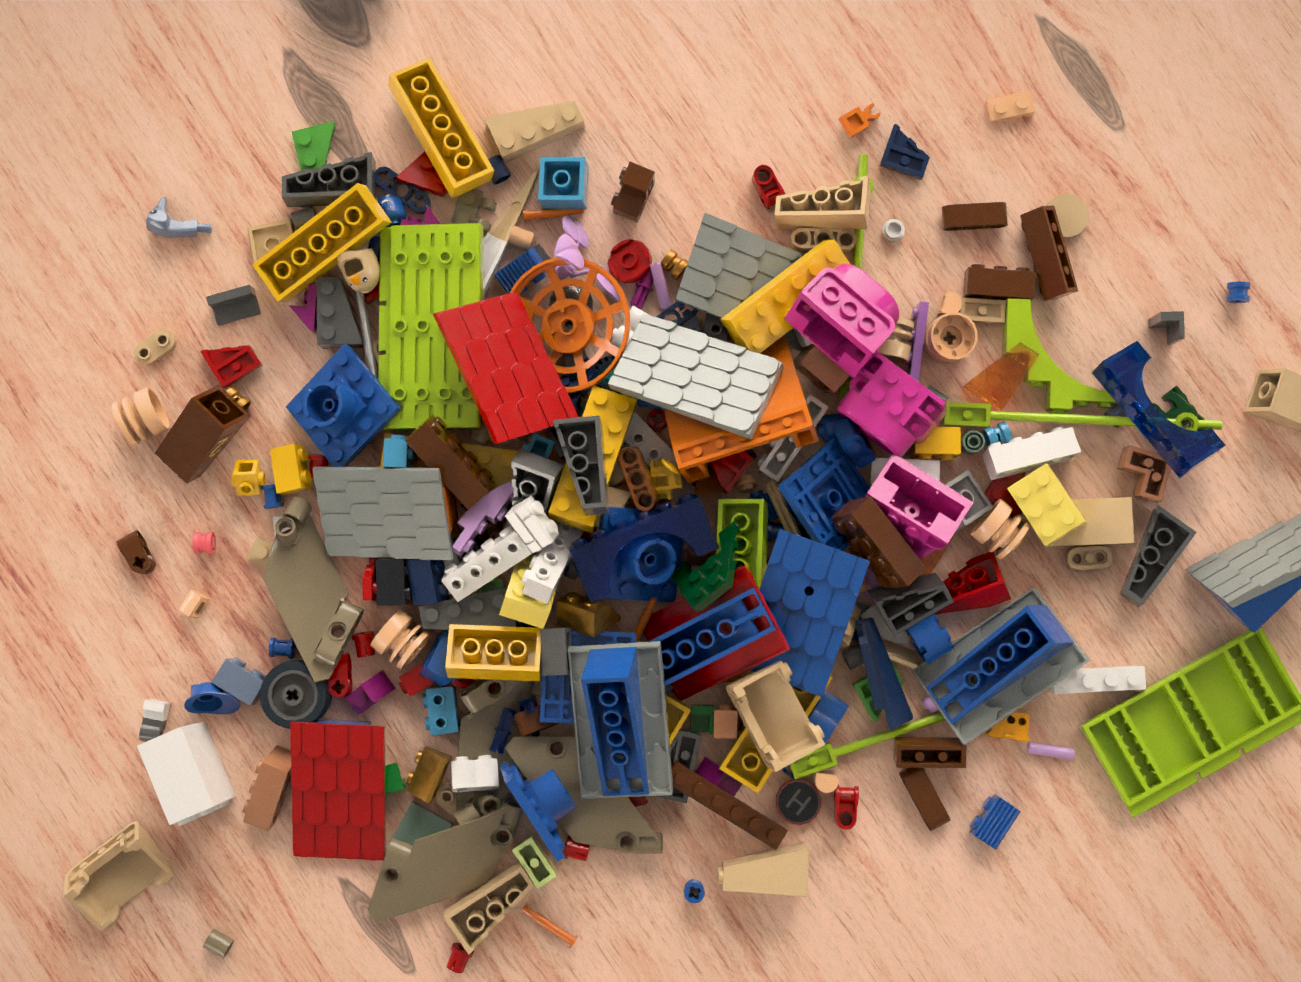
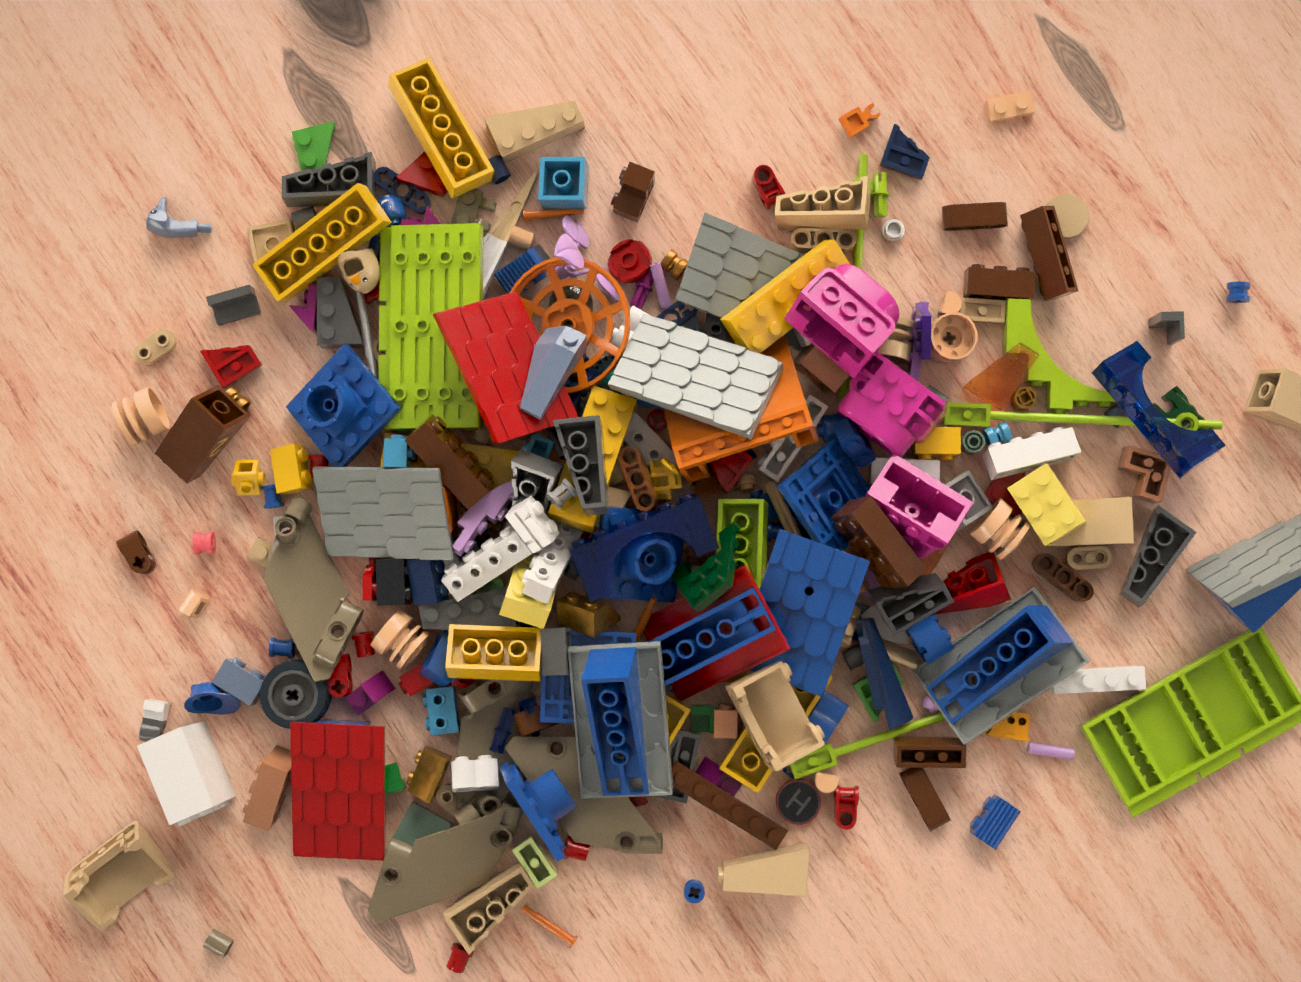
(551, 365): none -> sand blue wedge
(559, 501): none -> light grey bush
(880, 195): none -> lime axle
(923, 327): none -> dark purple wing
(1019, 400): none -> pearl gold wheel
(1073, 579): none -> reddish brown beam

